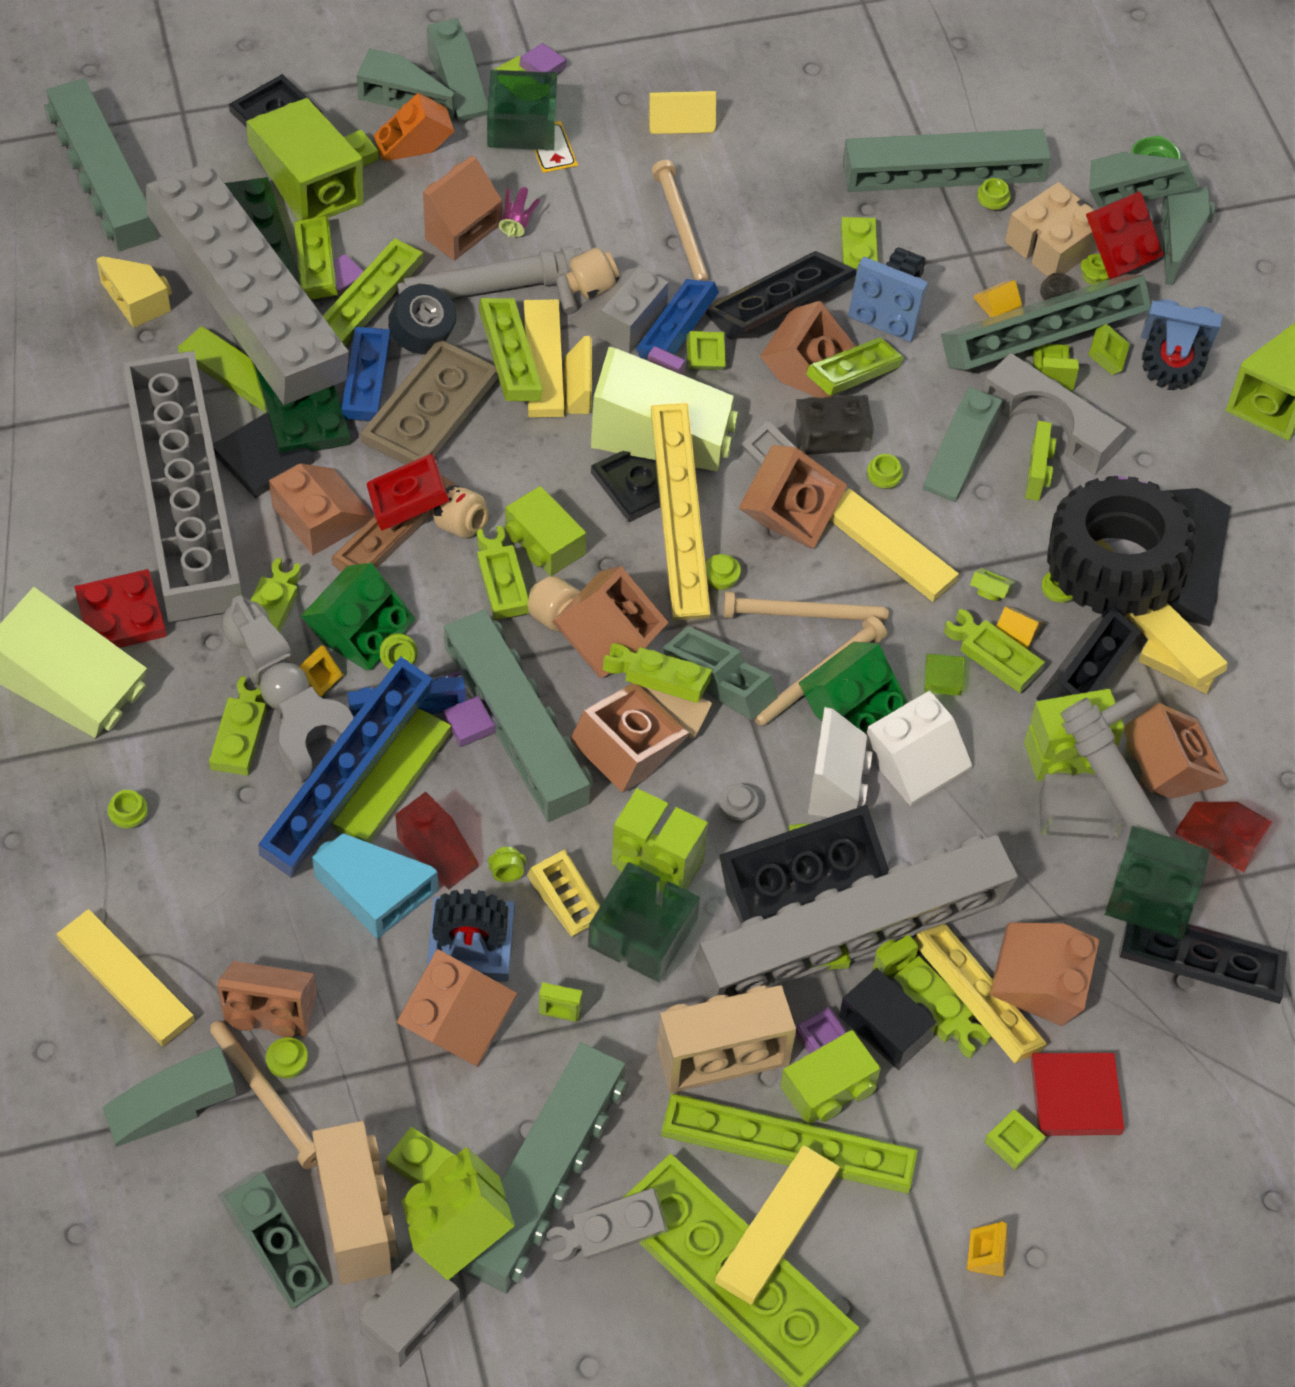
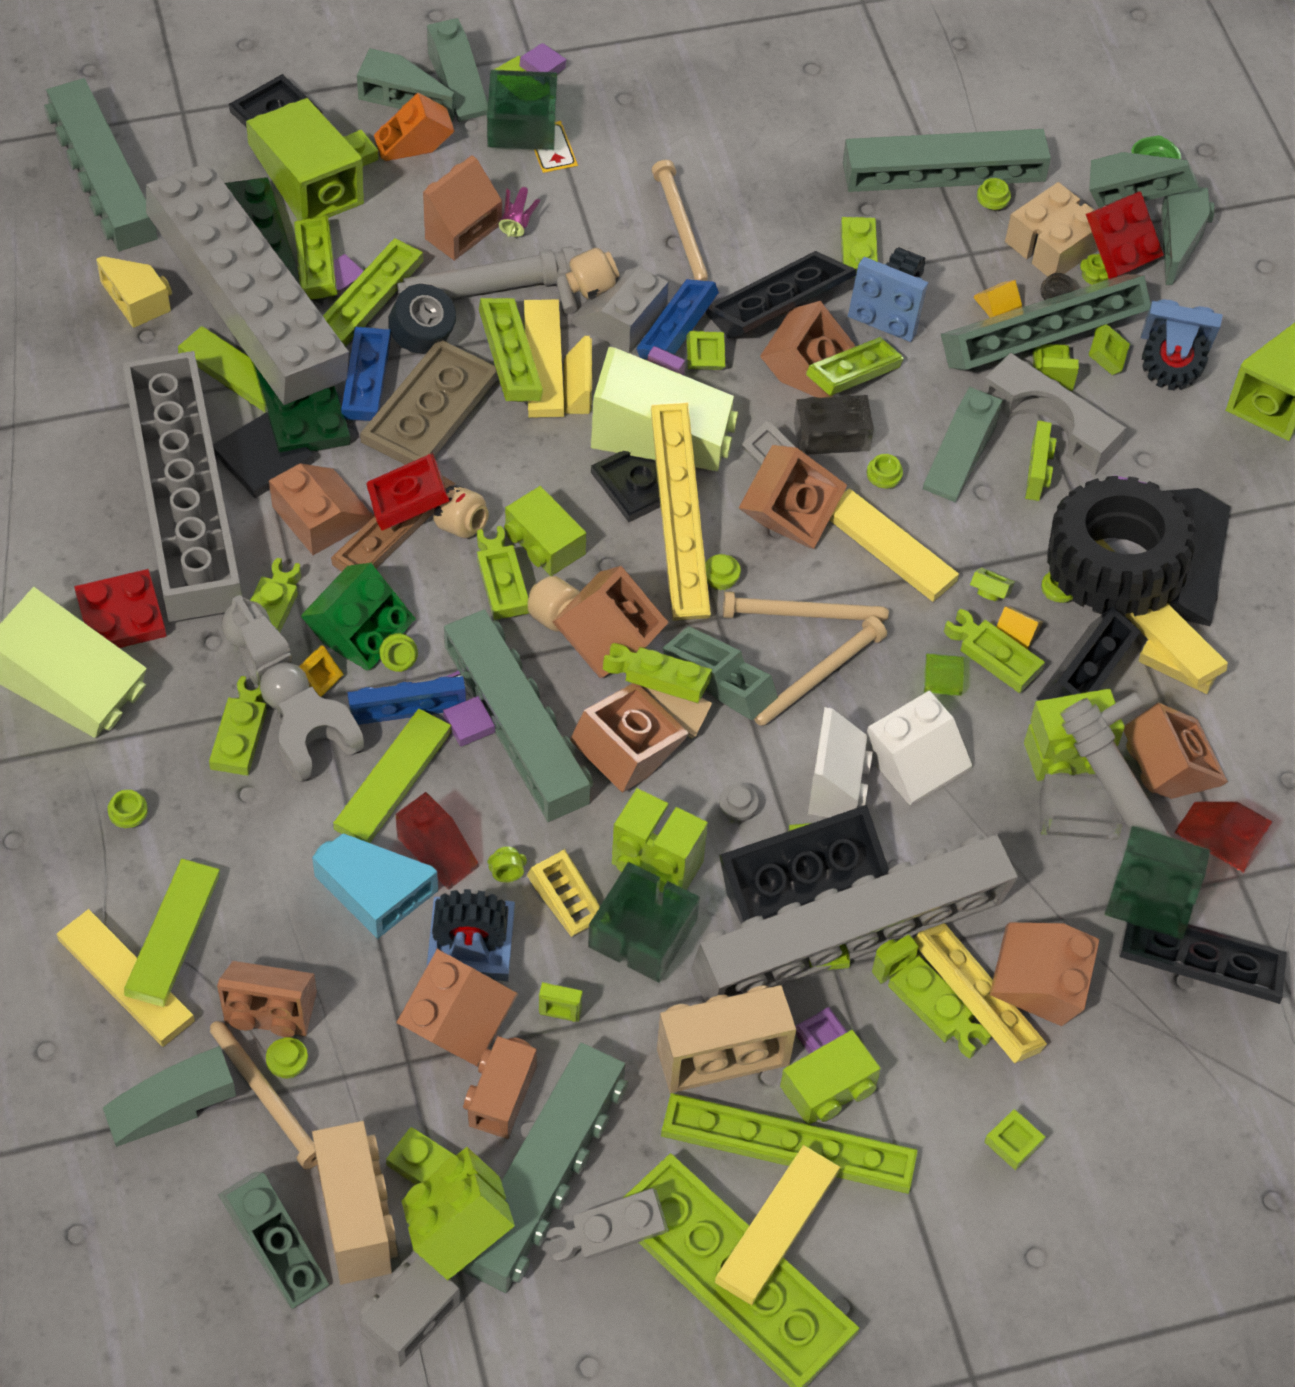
(172, 933): none -> lime tile
(345, 767): blue brick -> none
(502, 1086): none -> nougat brick
(682, 112): light yellow slope -> none
(855, 685): green slope -> none
(888, 1018): black piece -> none
(988, 1249): yellow slope -> none
(1076, 1094): red tile -> none

